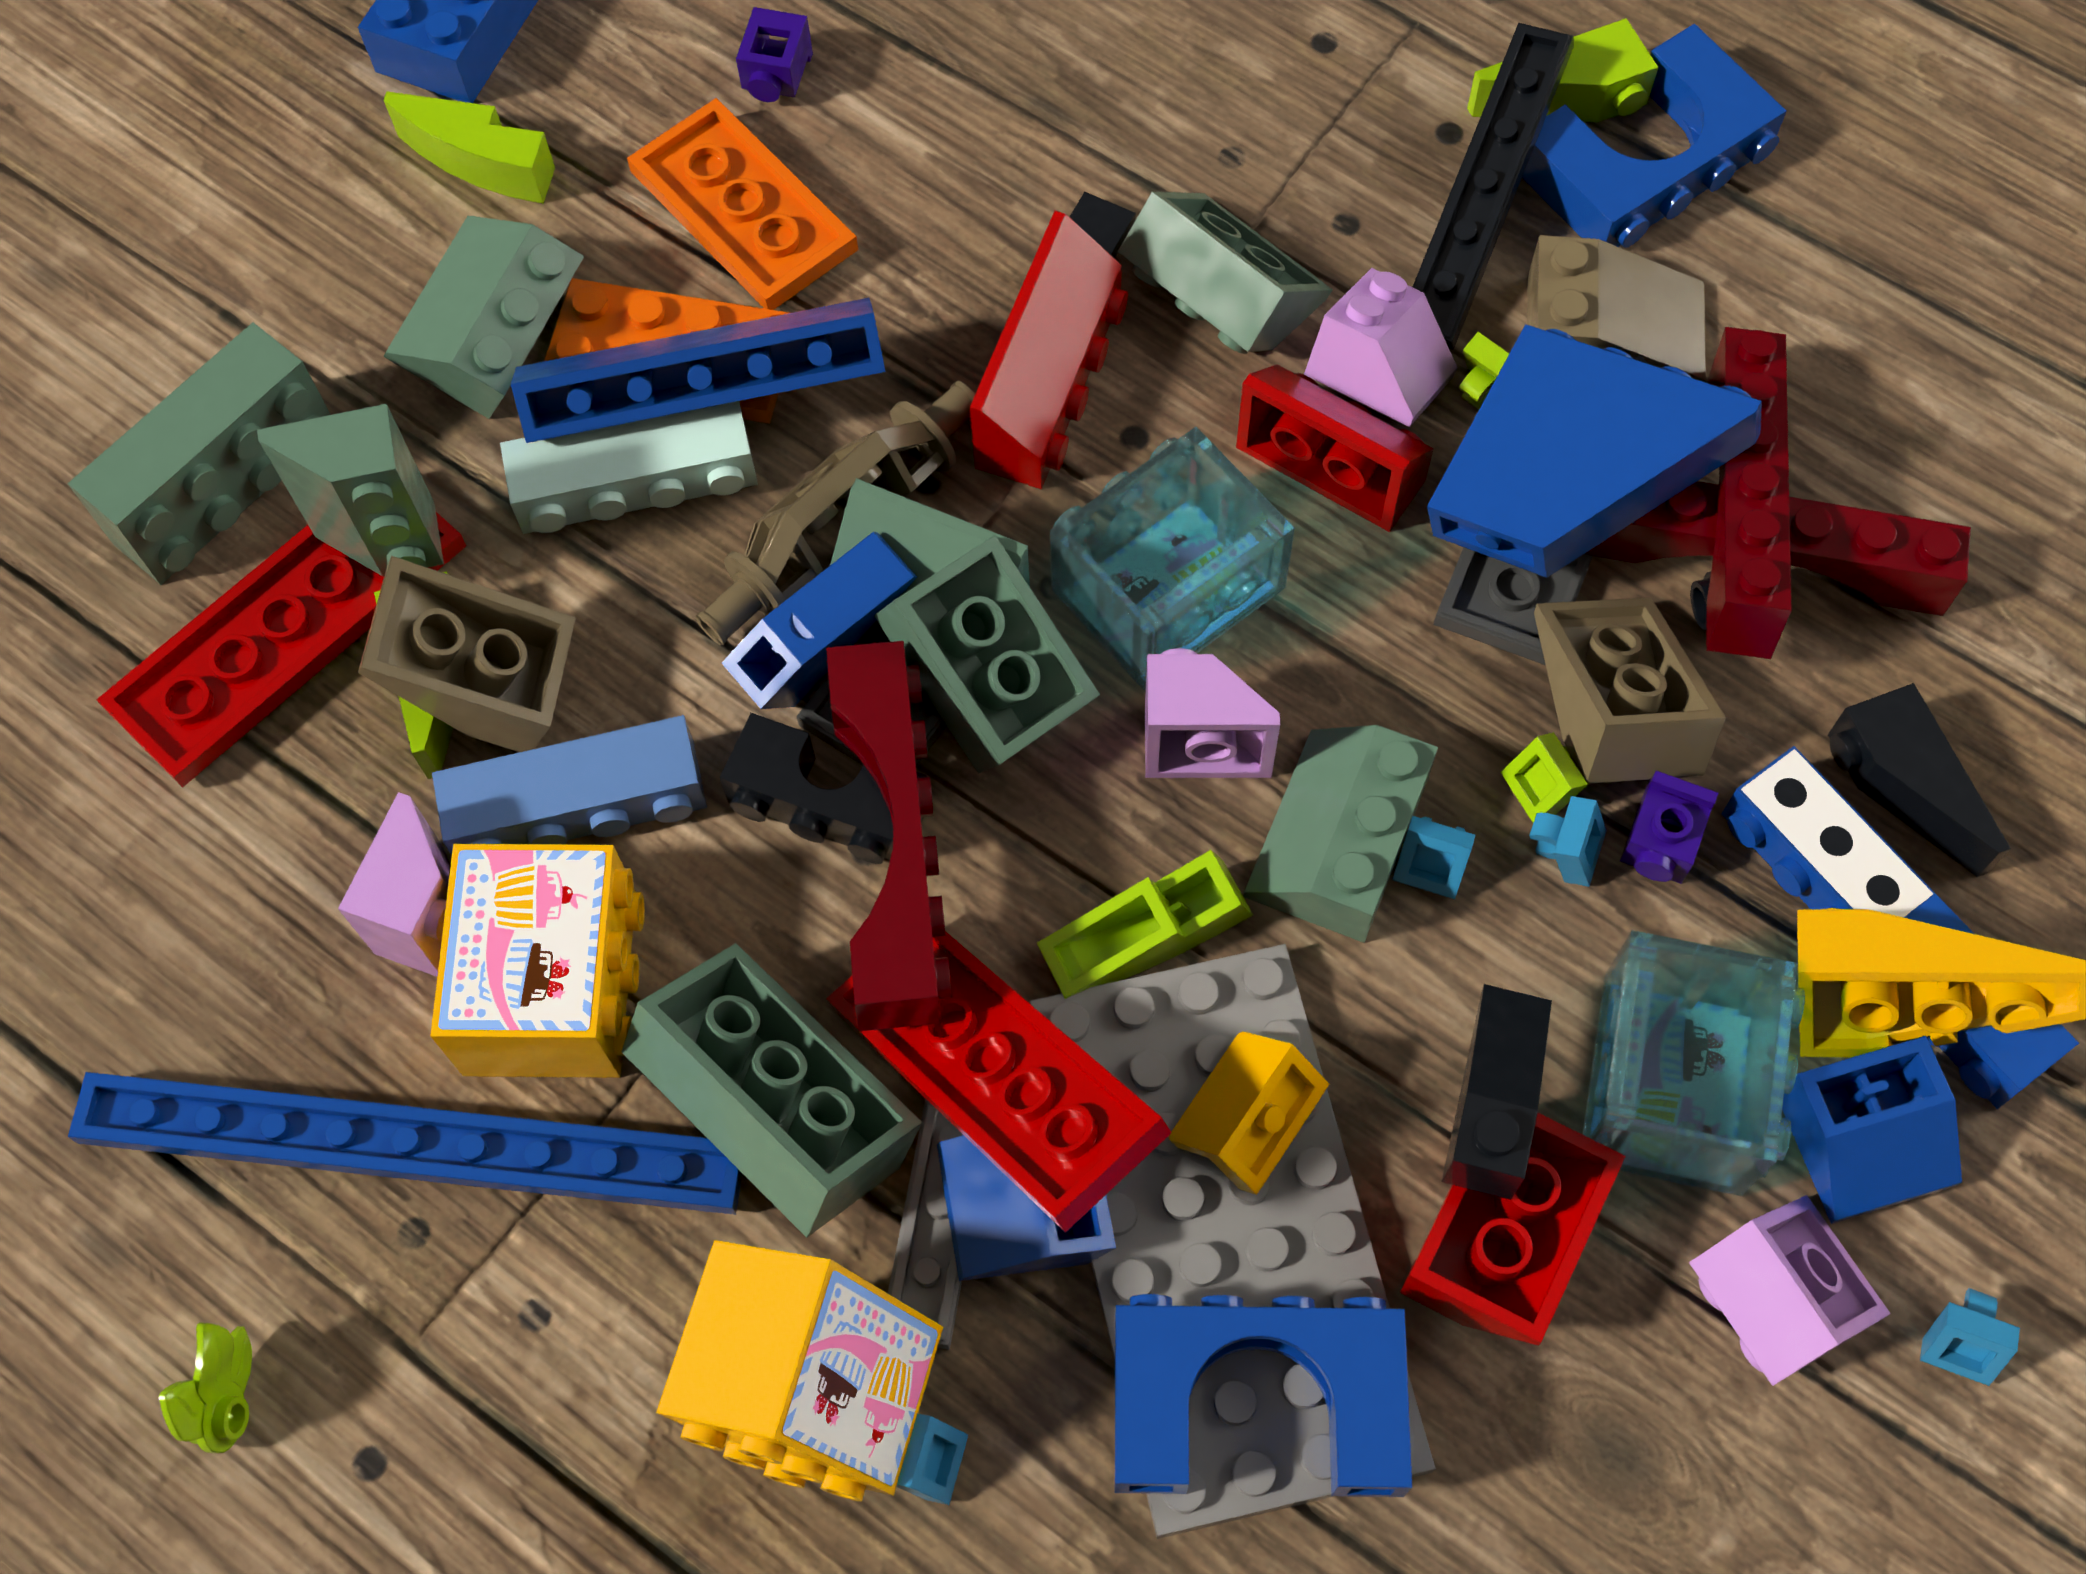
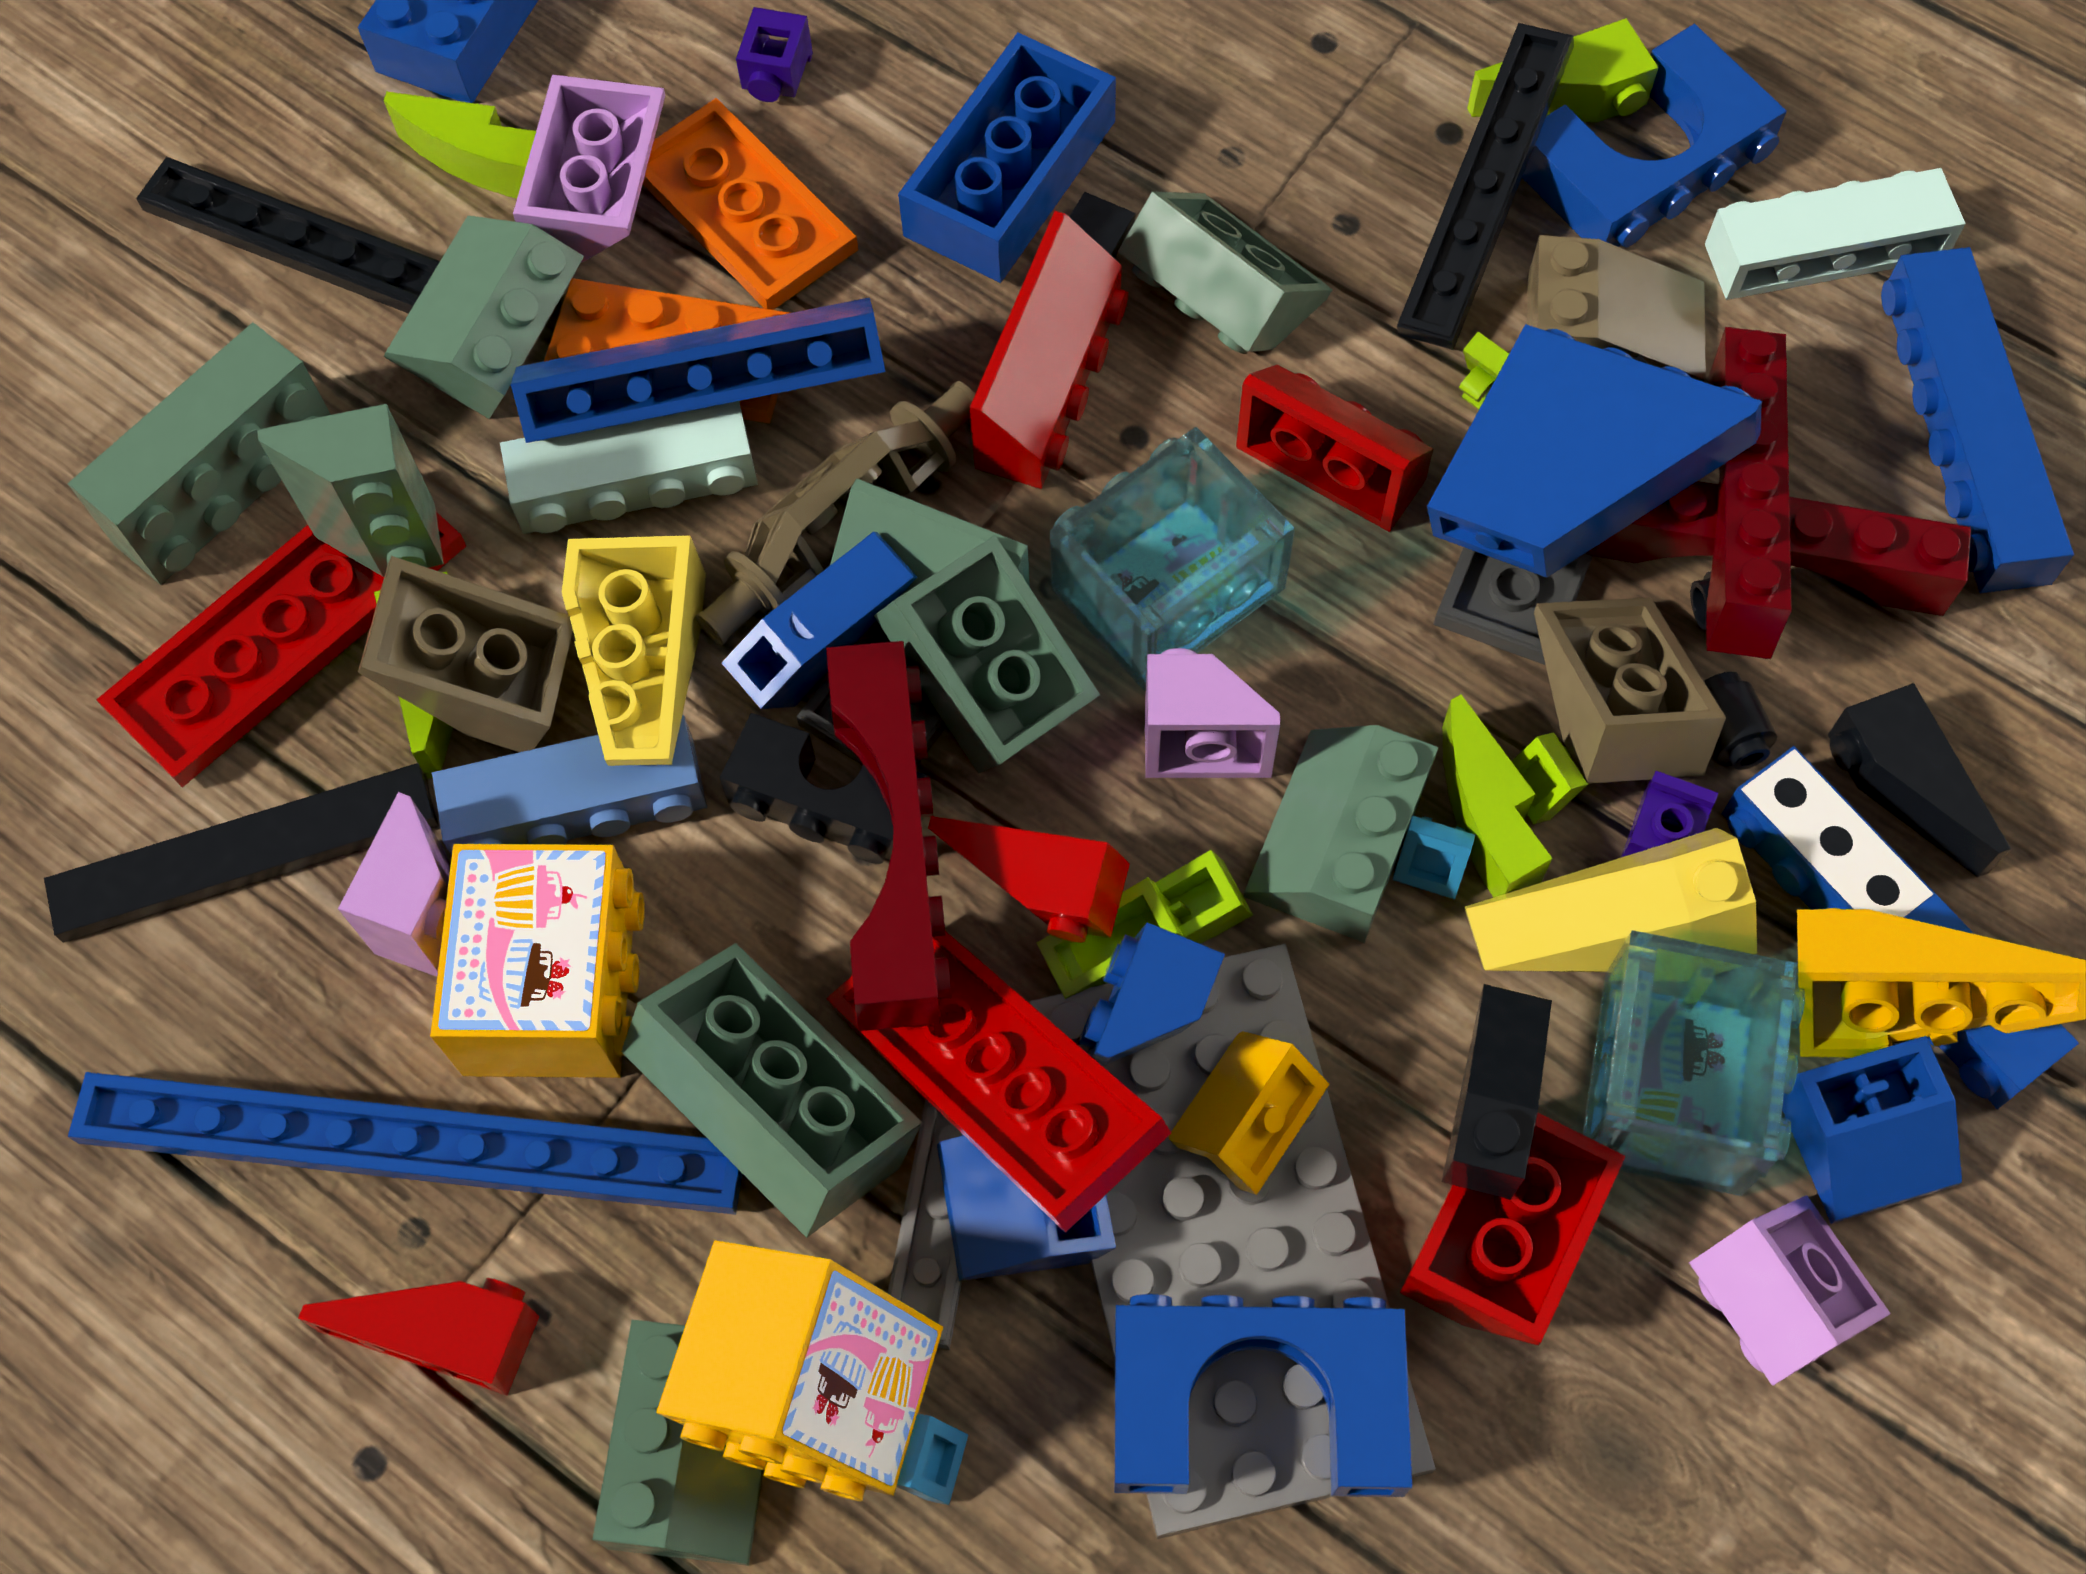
(213, 1404): lime plate -> none
(229, 854): none -> black tile
(287, 234): none -> black tile
(441, 1327): none -> red slope
(589, 161): none -> lavender slope
(635, 638): none -> light yellow wedge
(660, 1489): none -> sand green slope
(1008, 157): none -> blue brick
(1058, 878): none -> red slope
(1156, 993): none -> blue slope
(1383, 348): lavender slope -> none
(1491, 802): none -> lime slope
(1572, 839): dark azure tile -> none
(1579, 921): none -> light yellow wedge
(1747, 729): none -> black brick
(1831, 232): none -> light aqua brick
(1971, 1339): dark azure tile -> none
(1976, 420): none -> blue brick

